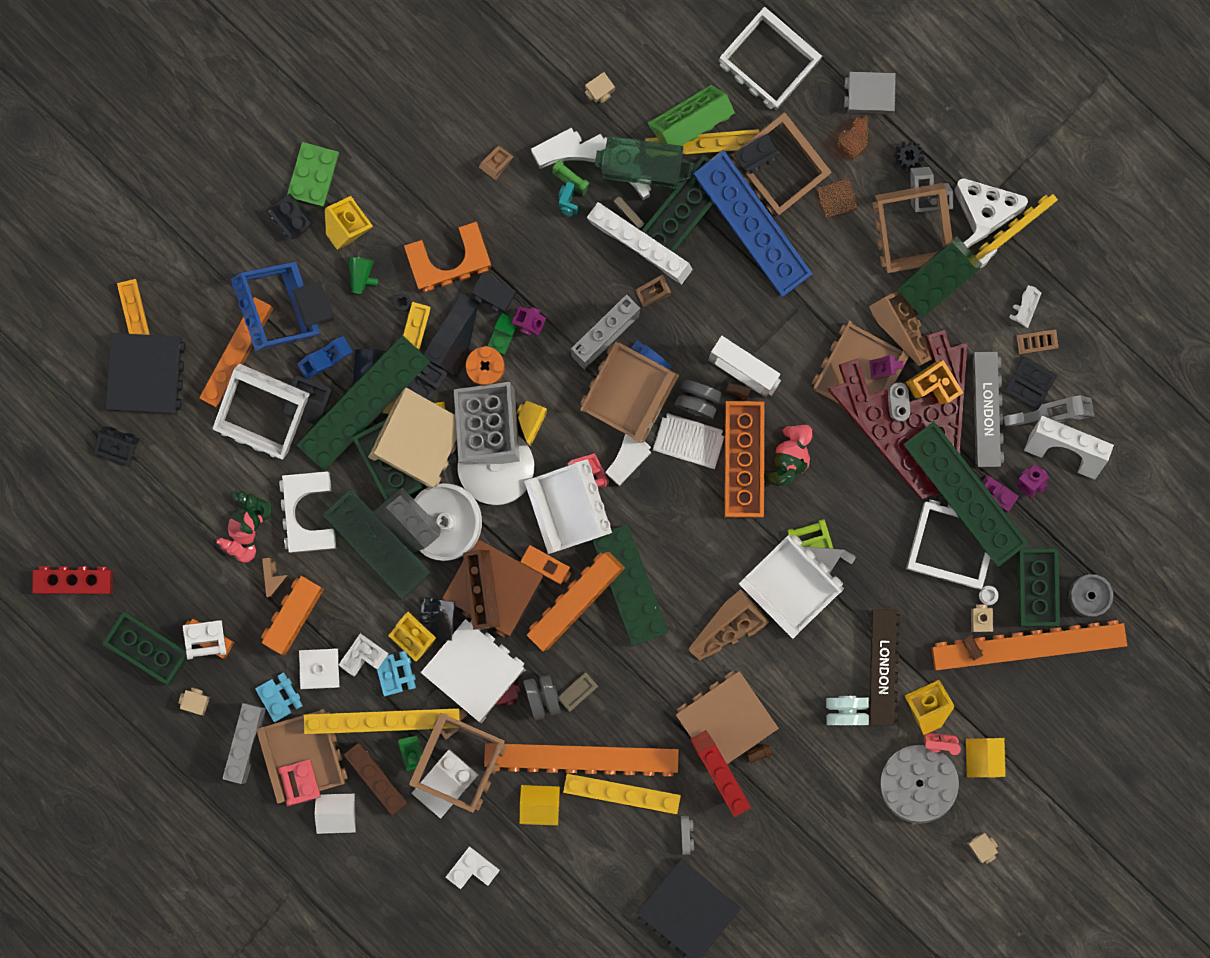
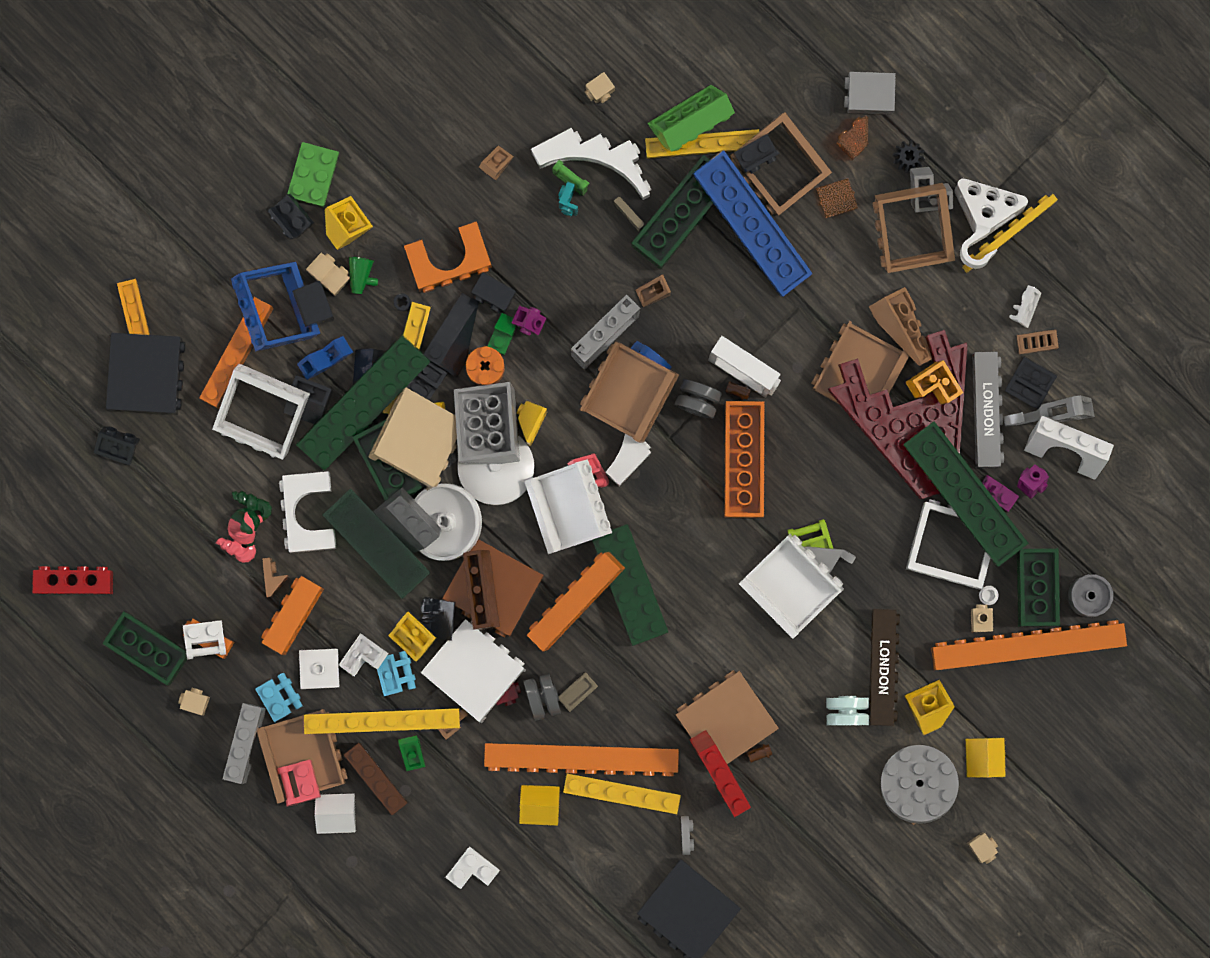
(328, 273): none -> tan brick
(448, 776): white slope -> none
(484, 784): medium nougat window -> none
(546, 565): orange brick -> none
(640, 242): white arch -> none
(643, 162): clear green container -> none
(689, 440): white window -> none
(734, 620): medium nougat wedge -> none
(788, 35): white window -> none
(791, 456): hair -> none
(884, 367): magenta plate -> none
(897, 402): light grey plate -> none
(937, 742): coral plate -> none
(939, 276): dark green brick -> none
(972, 648): reddish brown pin -> none

